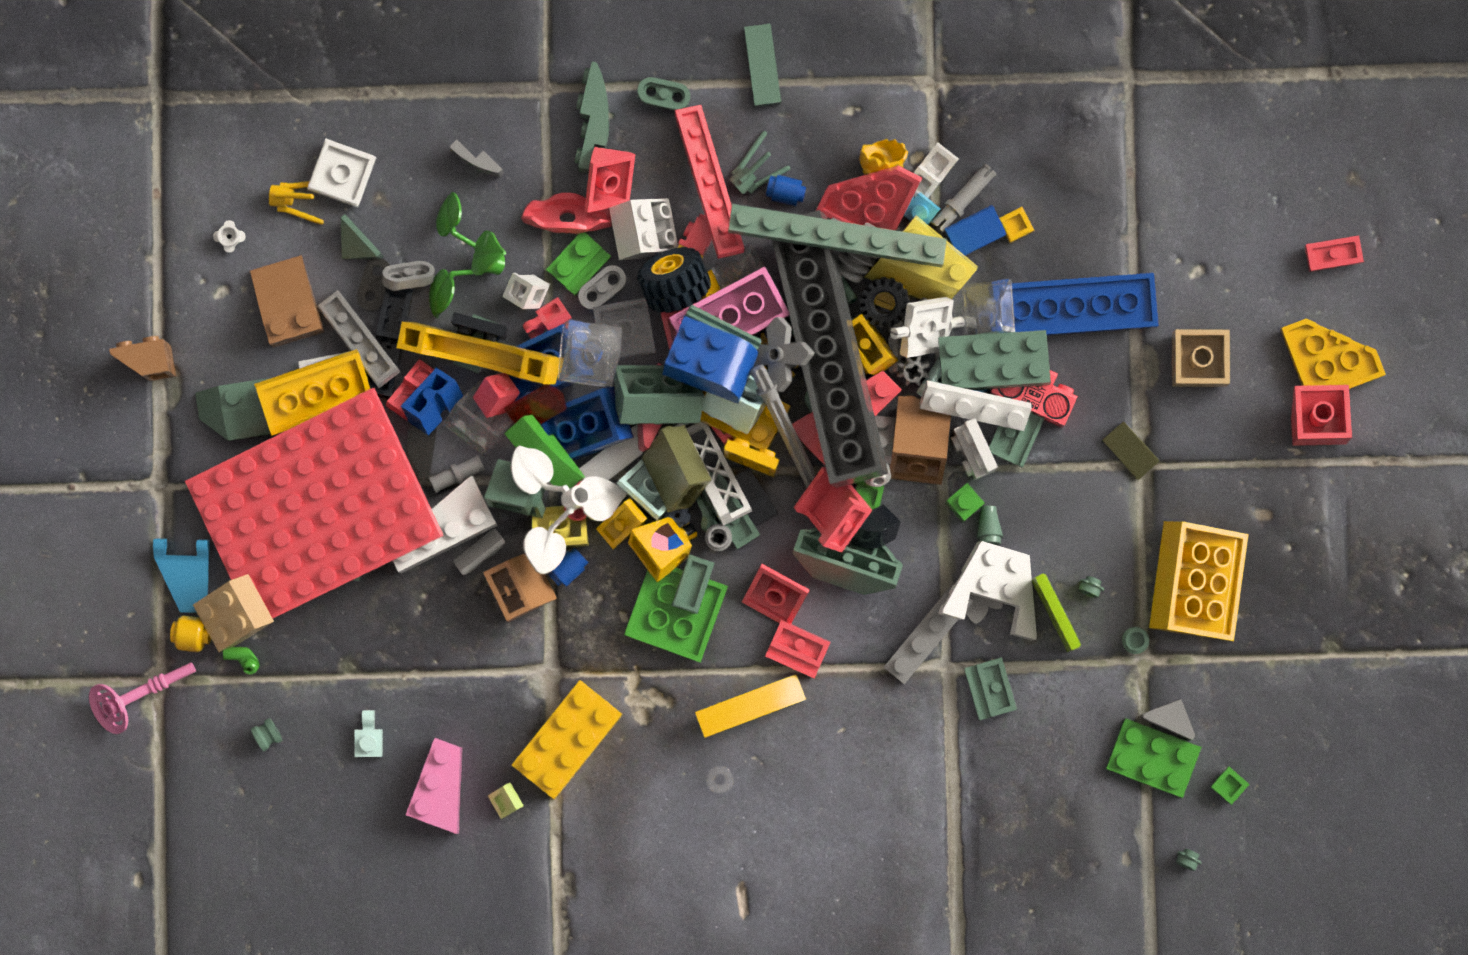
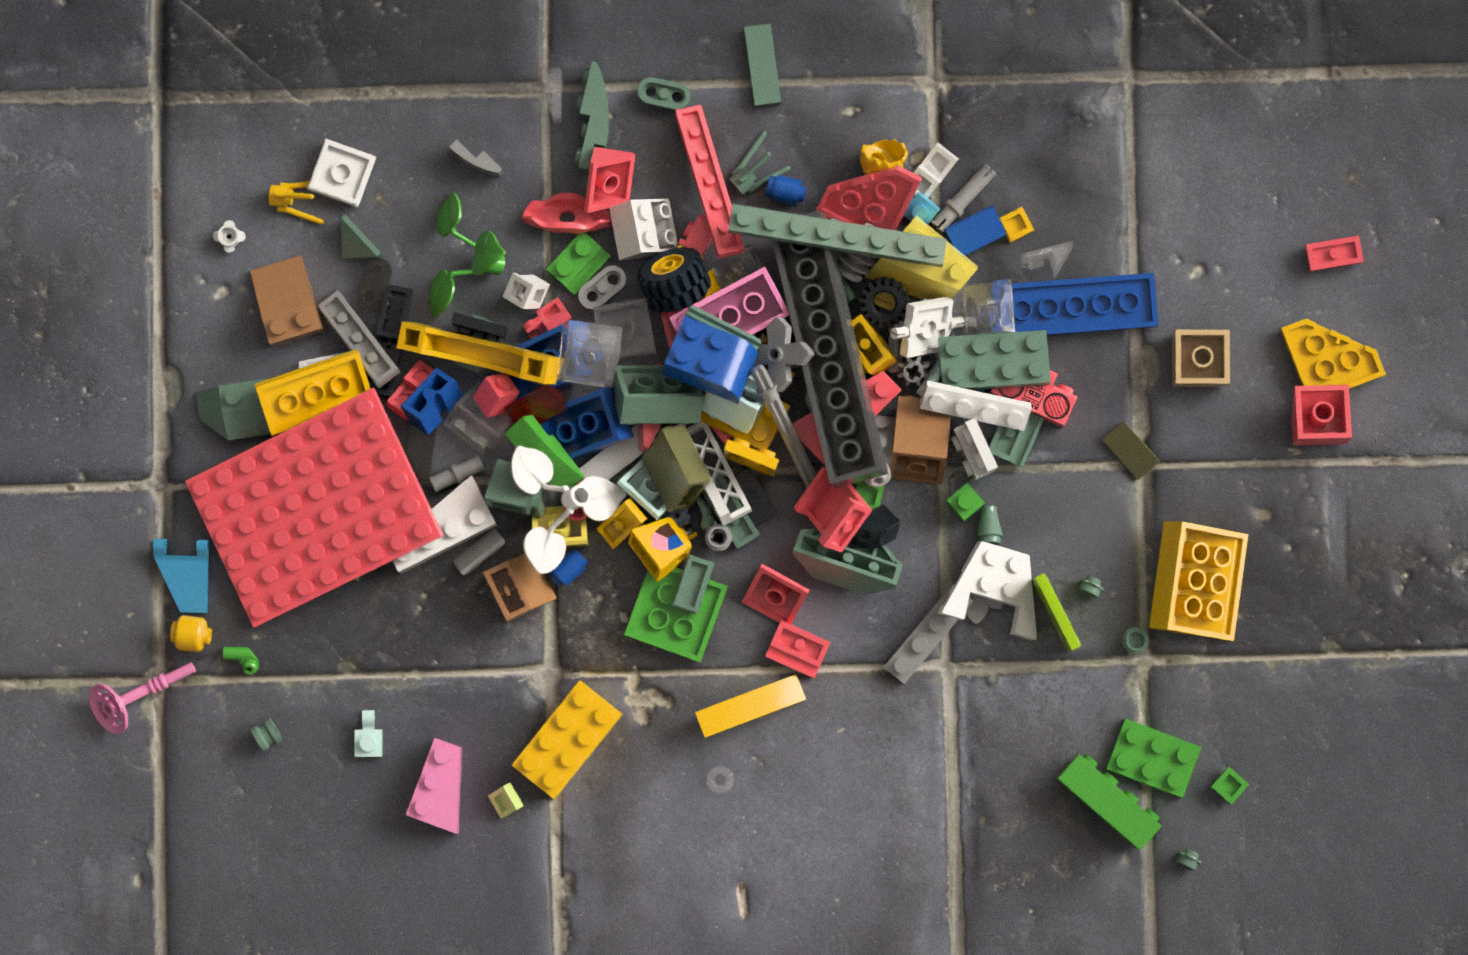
(150, 359): medium nougat slope -> none
(233, 613): tan brick -> none
(408, 275): light grey plate -> none
(553, 86): none -> clear slope
(990, 689): sand green plate -> none
(1053, 255): none -> clear slope
(1109, 802): none -> bright green brick
(1171, 718): light grey slope -> none

